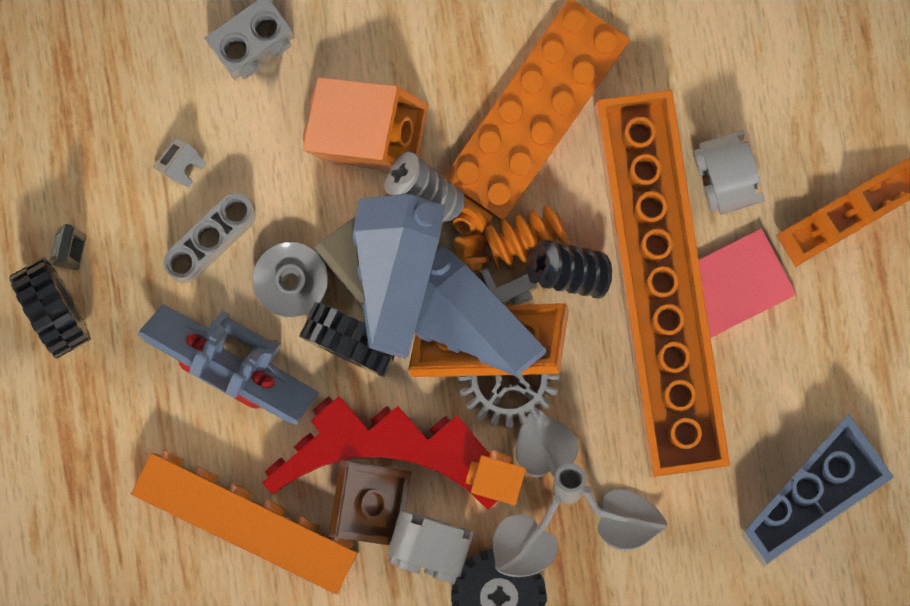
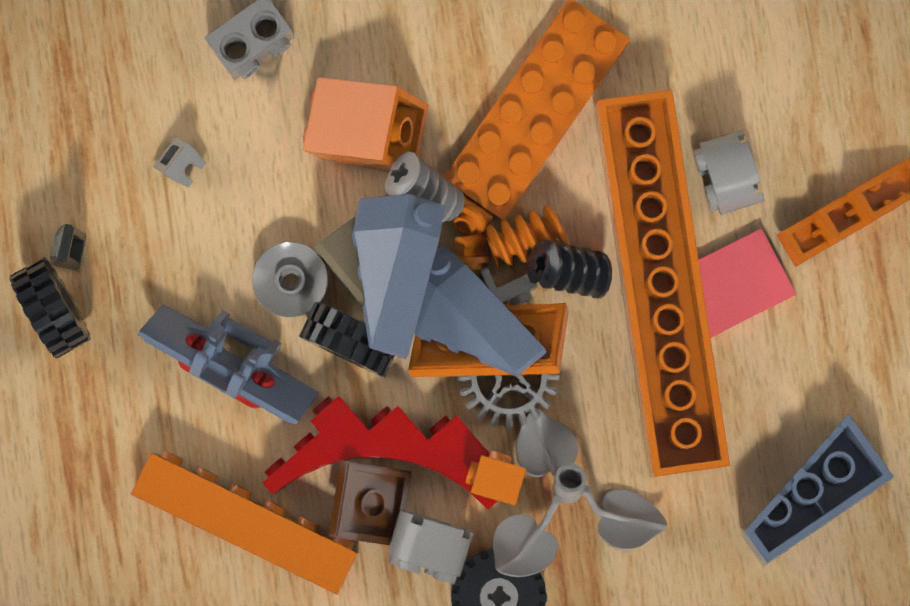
(191, 242): light grey beam -> none

